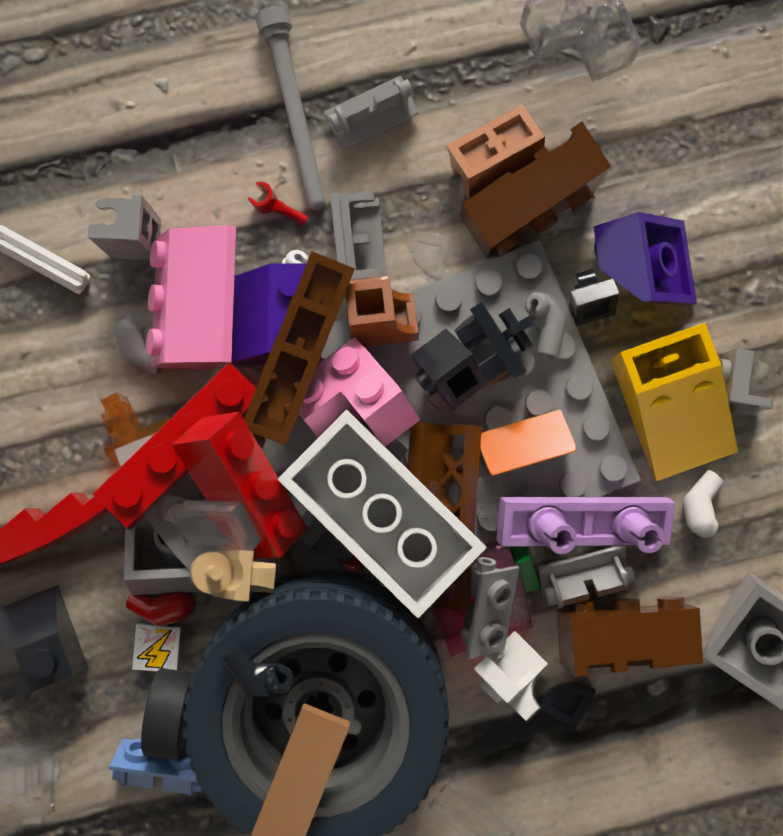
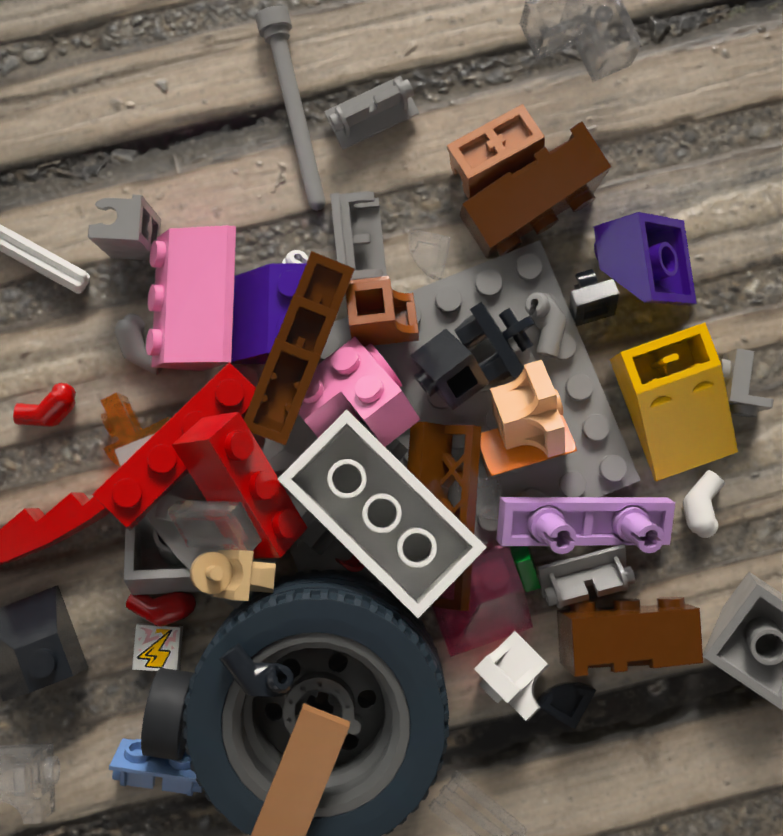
(50, 411): none -> red arm
(272, 203): red hand -> none
(382, 362): none -> bright pink wheel
(489, 616): light grey hinge -> none
(530, 411): none -> light nougat brick

